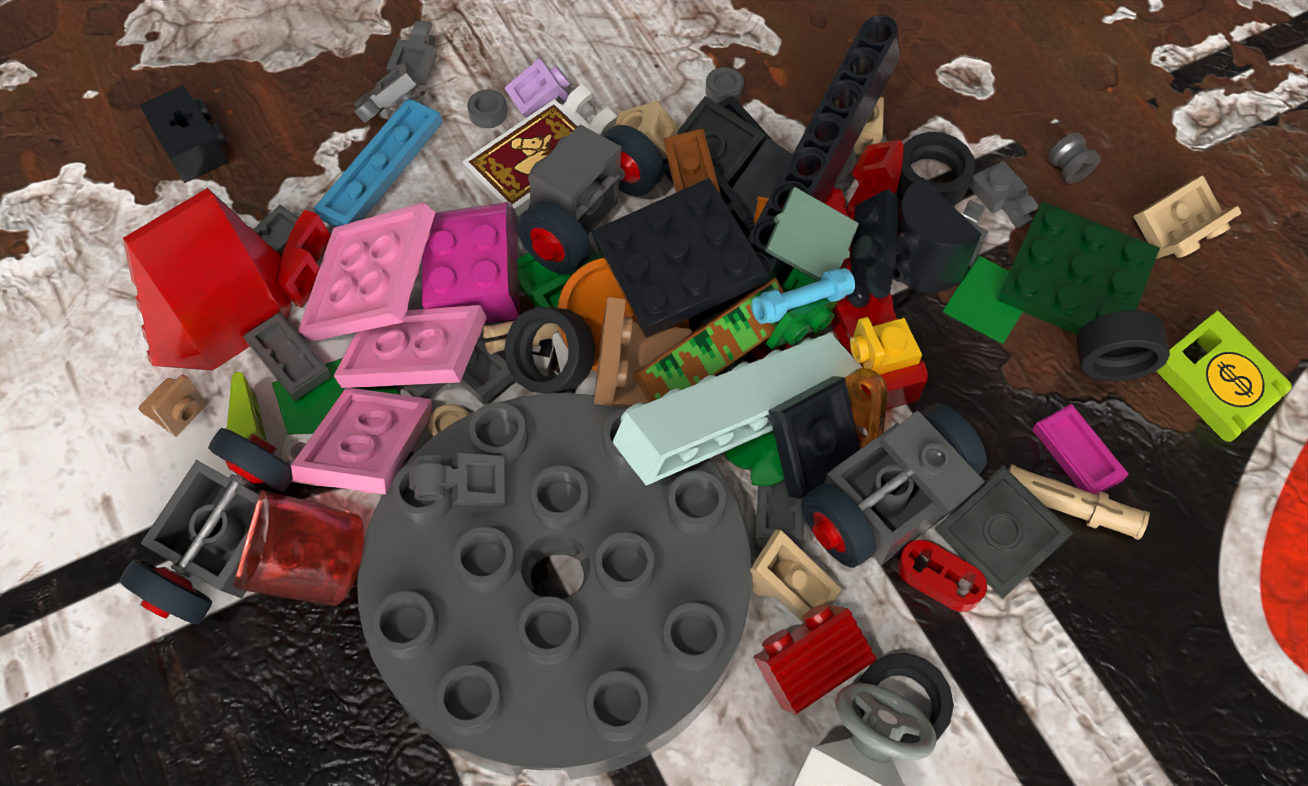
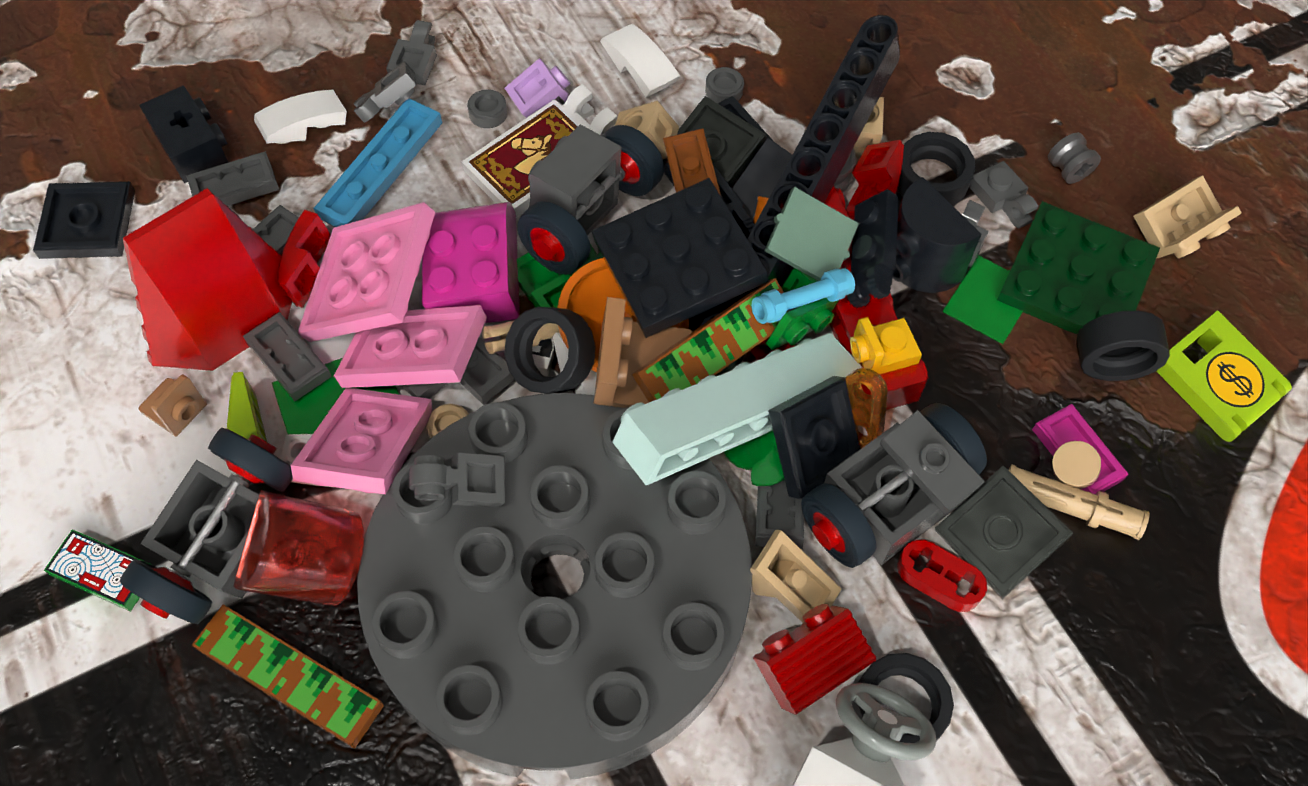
(84, 220): none -> black tile
(93, 569): none -> tile
(237, 179): none -> dark grey plate
(288, 676): none -> tile
(289, 118): none -> white slope
(642, 58): none -> white slope
(1076, 464): none -> tan tile

